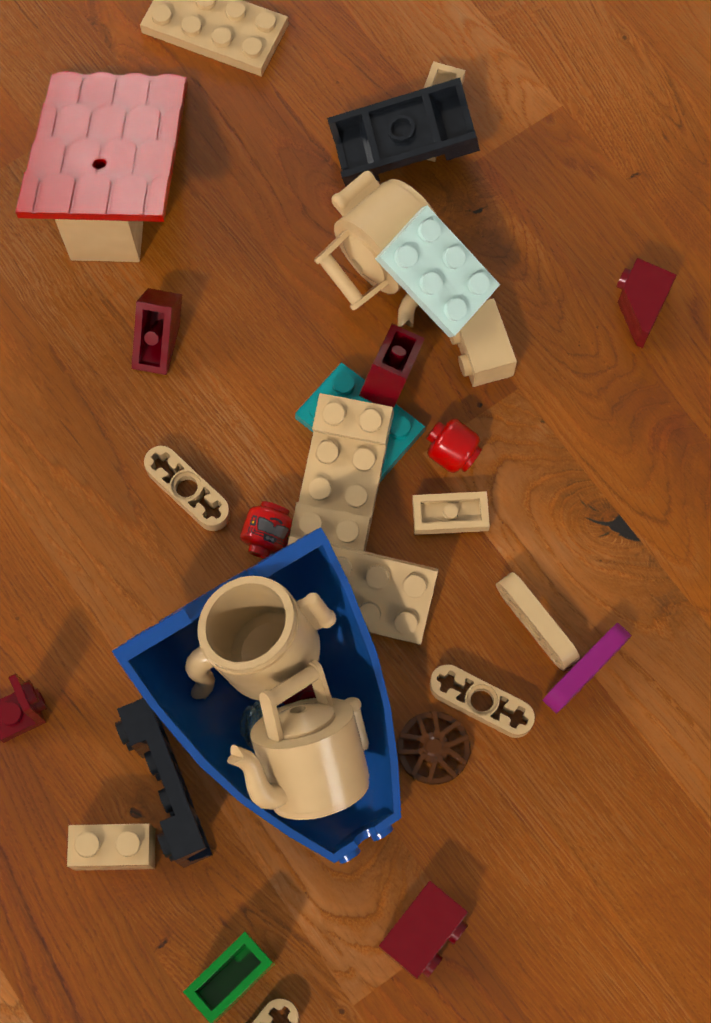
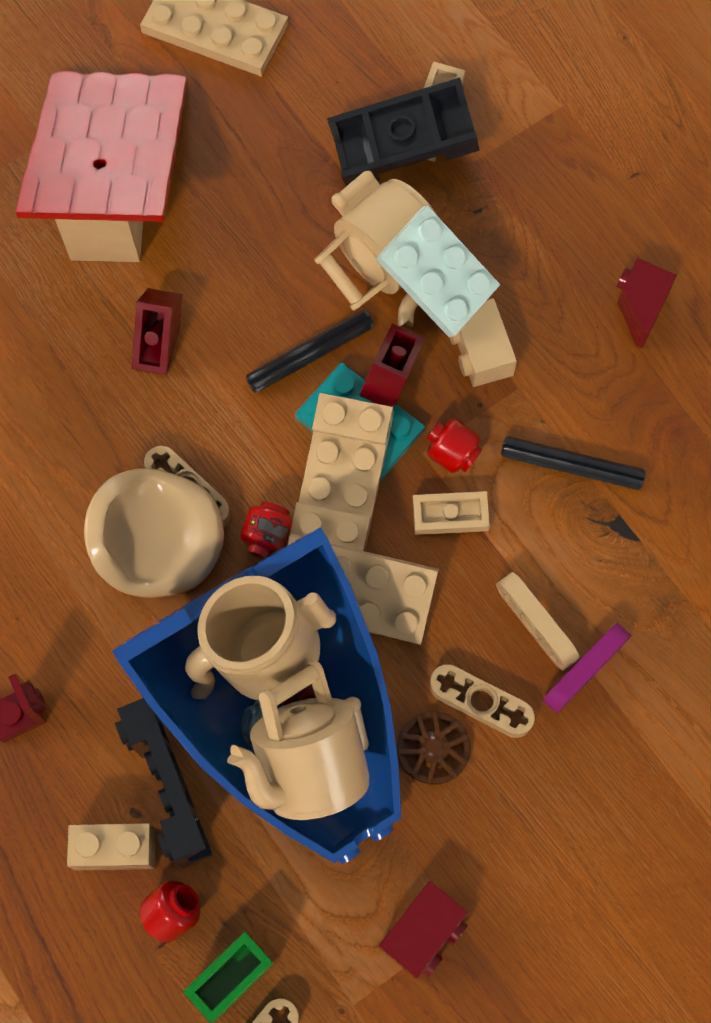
(153, 533): none -> tan piece
(170, 911): none -> red head
(309, 351): none -> black axle
(573, 463): none -> black axle

